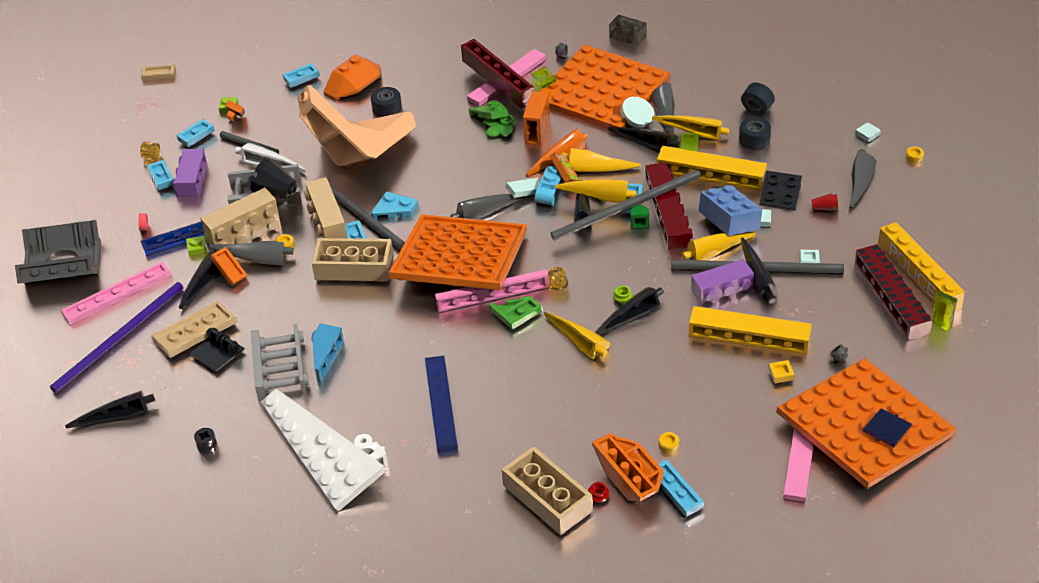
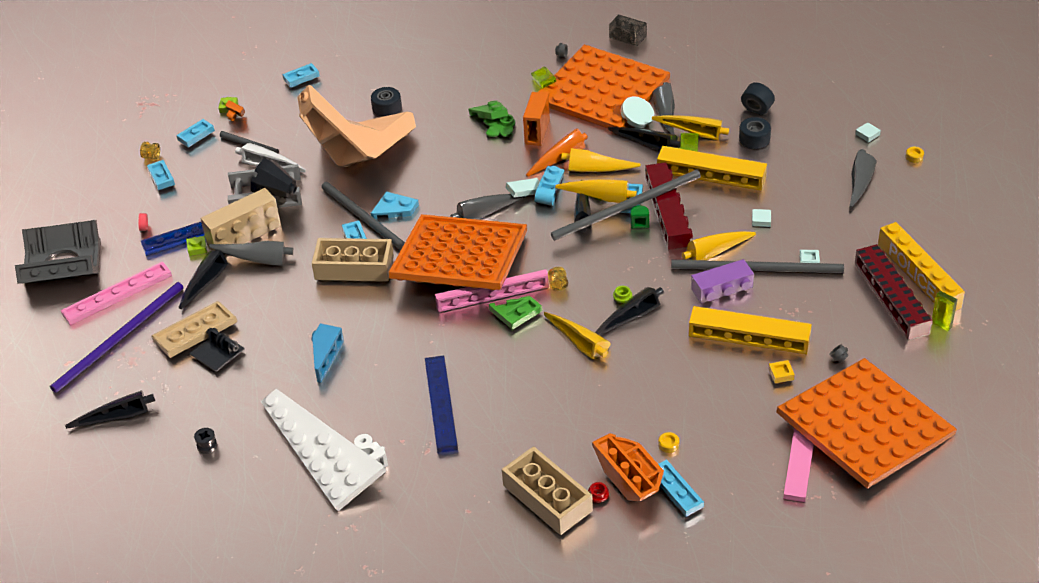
(158, 72): tan tile -> none
(190, 172): medium lavender brick -> none
(228, 266): orange tile -> none
(259, 357): light grey fence -> none
(287, 239): yellow tile -> none
(324, 210): tan brick -> none
(351, 77): orange wedge -> none
(496, 73): dark red brick -> none
(521, 66): bright pink tile -> none
(564, 167): tile -> none
(730, 210): medium blue brick -> none
(763, 281): black piece -> none
(780, 189): black hinge -> none
(827, 202): red cone -> none
(887, 427): clear blue piece -> none

